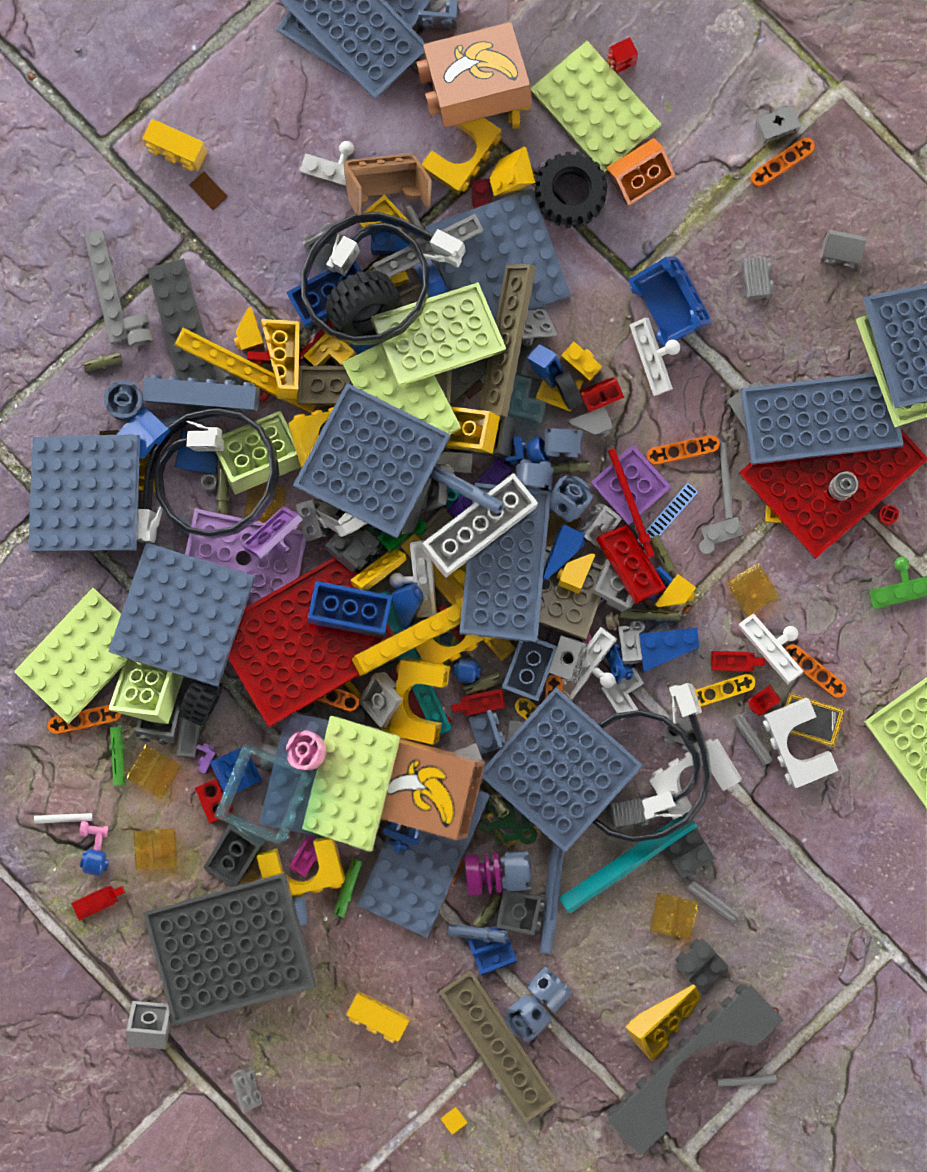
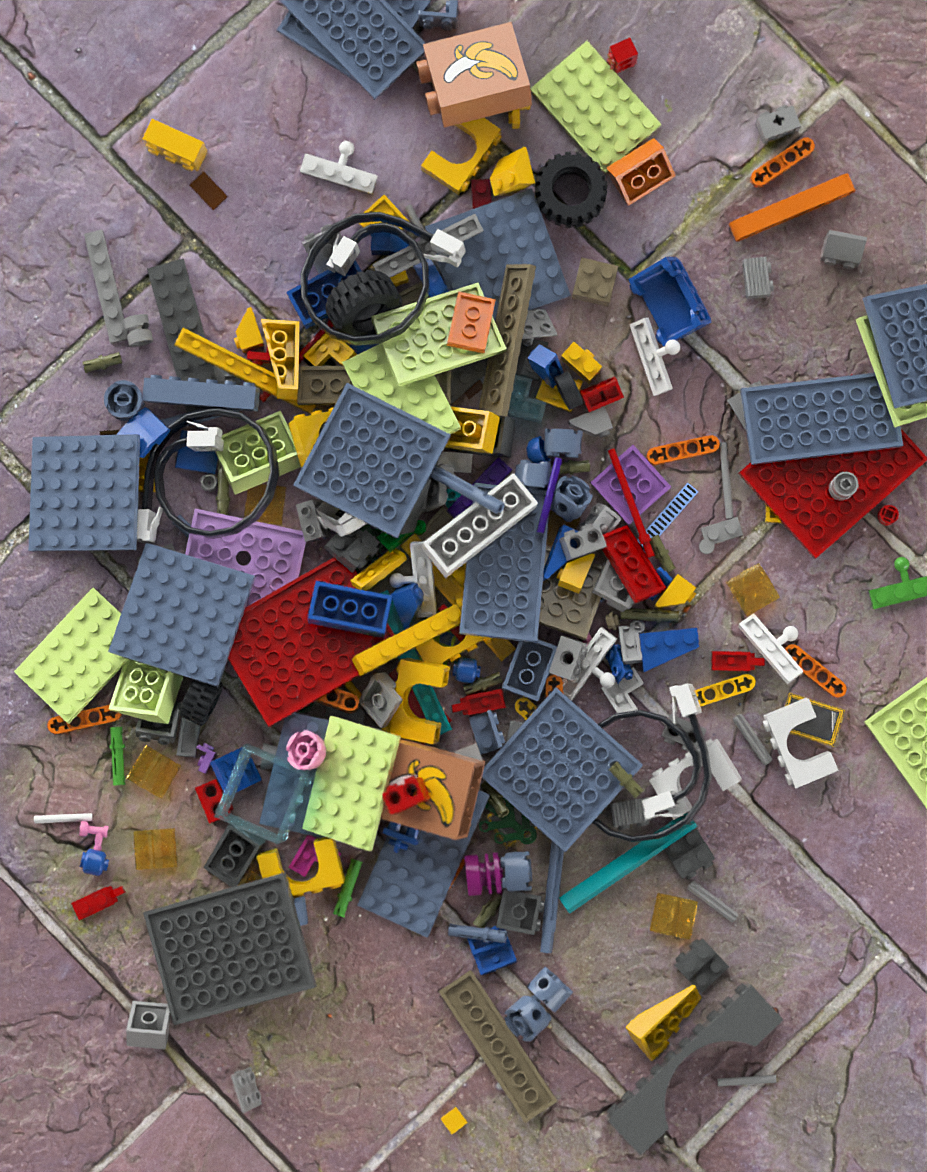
(273, 533): medium lavender plate -> none
(377, 1017): yellow brick -> none
(386, 176): medium nougat windscreen -> none
(407, 799): none -> red brick
(471, 322): none -> orange tile
(519, 447): blue bracket -> none
(549, 495): none -> dark purple bar
(584, 546): none -> light grey brick
(594, 282): none -> dark tan brick
(626, 780): none -> olive pin
(763, 700): red bracket -> none
(792, 207): none -> orange beam

